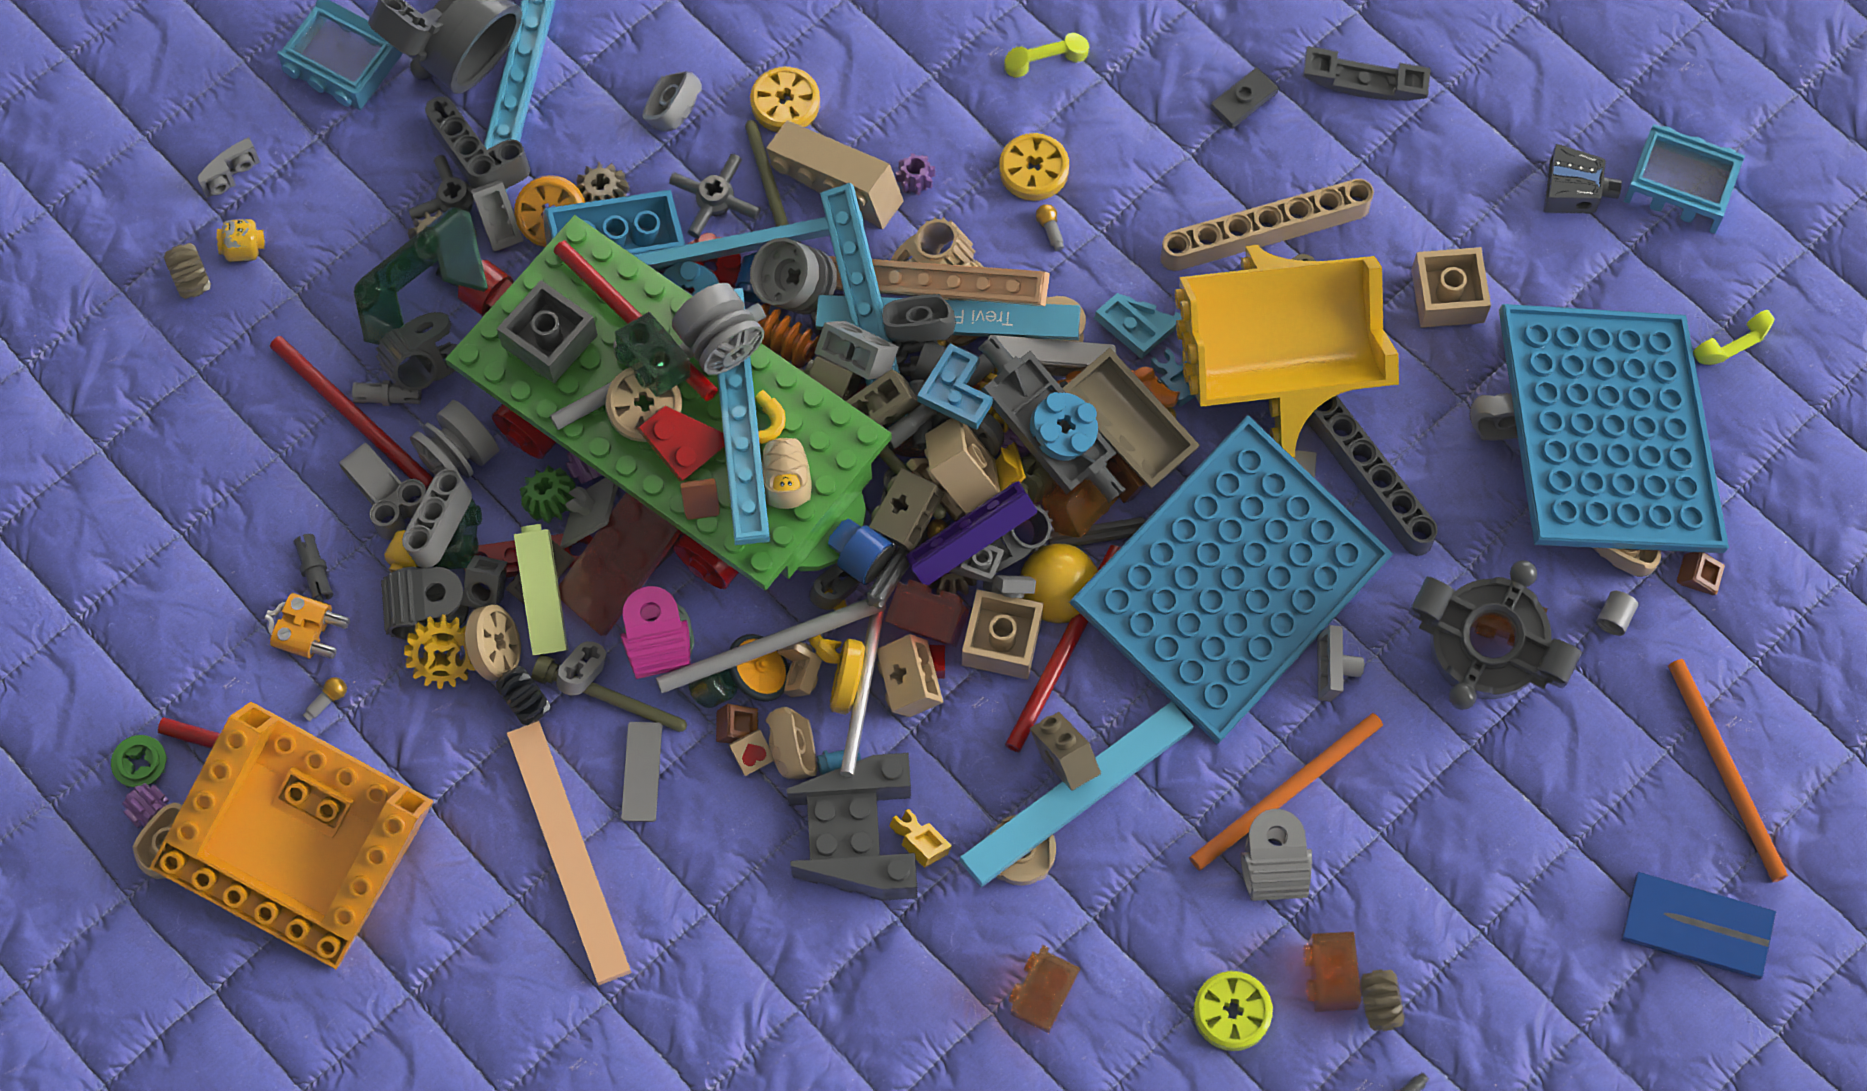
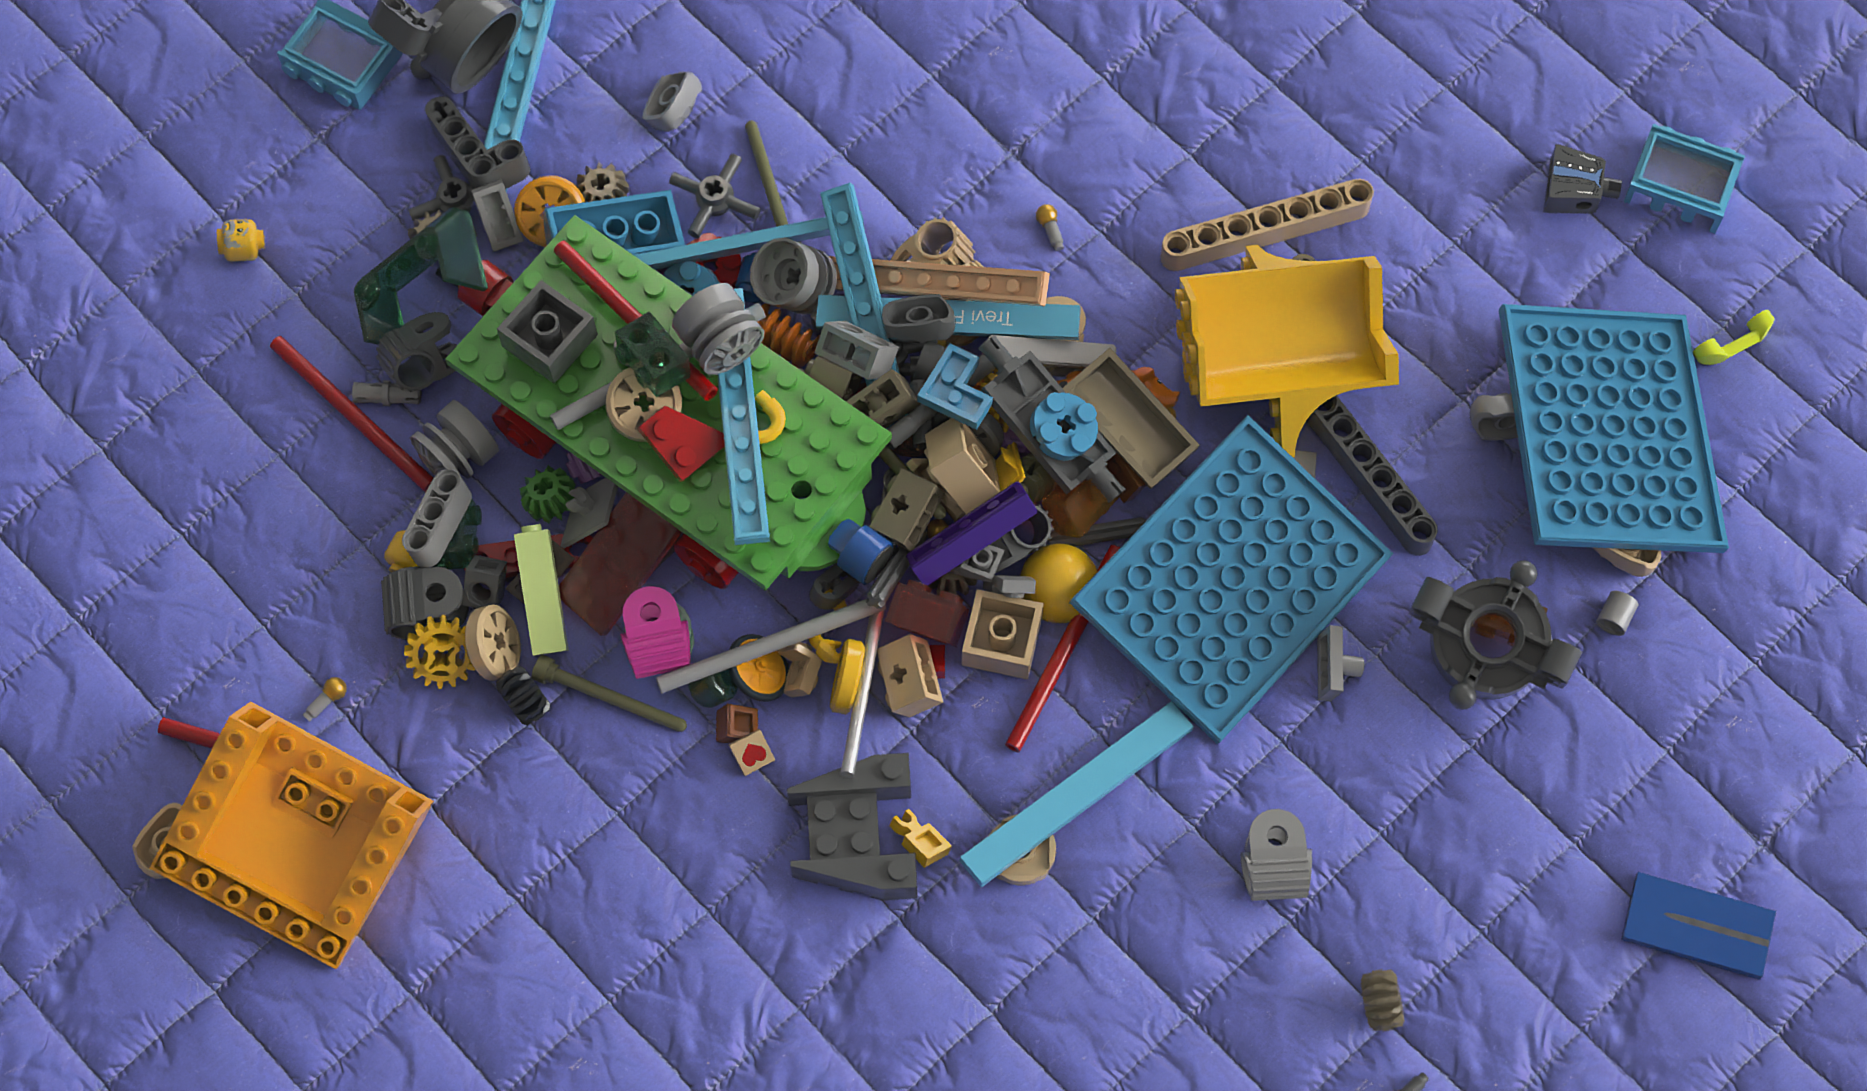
(134, 748): bright green gear -> none
(143, 804): medium lavender gear -> none
(187, 270): dark tan gear -> none
(217, 175): light grey slope -> none
(302, 625): light orange piece -> none
(313, 567): dark grey pin -> none
(382, 490): light grey piece -> none
(569, 853): light nougat tile -> none
(575, 665): light grey beam -> none
(641, 771): light grey piece -> none
(700, 498): dark orange slope -> none
(777, 84): yellow wheel -> none
(786, 473): tan piece -> none
(792, 744): tan piece -> none
(829, 164): tan wedge -> none
(831, 761): dark azure pin -> none
(913, 165): medium lavender gear -> none
(1017, 60): neon yellow bar -> none
(1034, 149): yellow wheel -> none
(1043, 990): clear orange bracket -> none
(1065, 750): dark tan brick -> none
(1136, 323): medium azure wing -> none
(1173, 376): dark azure plate -> none
(1214, 1022): neon yellow wheel -> none
(1244, 98): dark grey plate -> none
(1287, 790): orange piece -> none
(1333, 971): clear orange brick -> none
(1365, 79): dark grey slope -> none
(1450, 287): tan brick -> none
(1700, 572): dark orange slope -> none
(1728, 771): orange piece -> none

